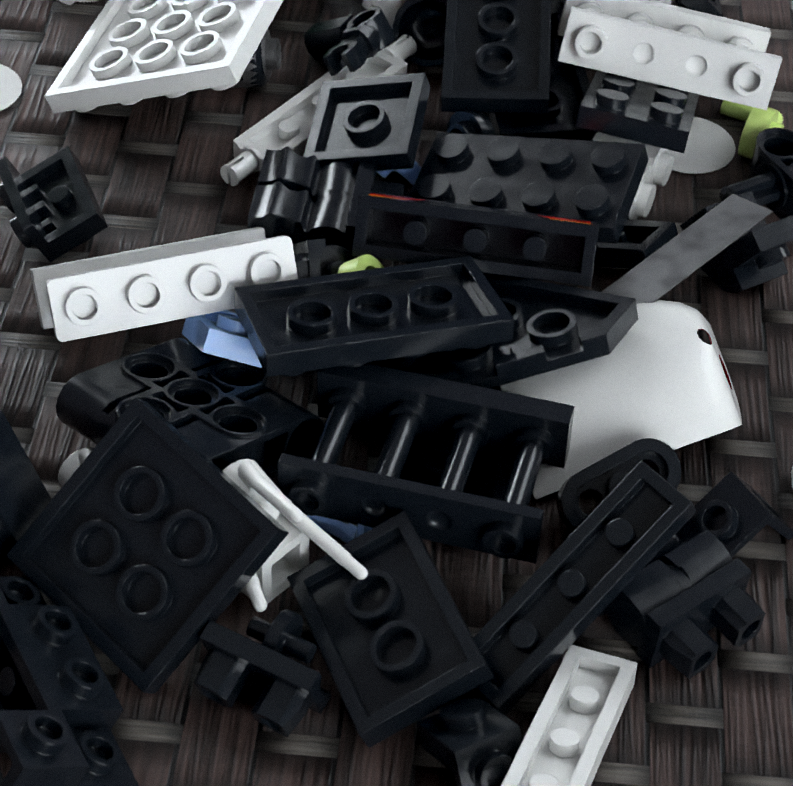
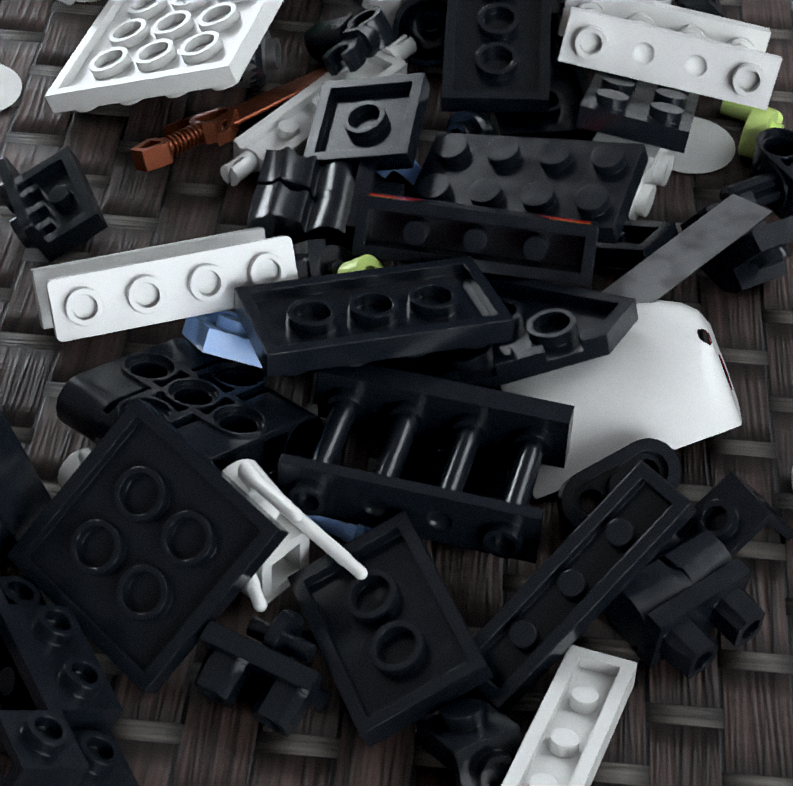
(214, 125): none -> copper sword

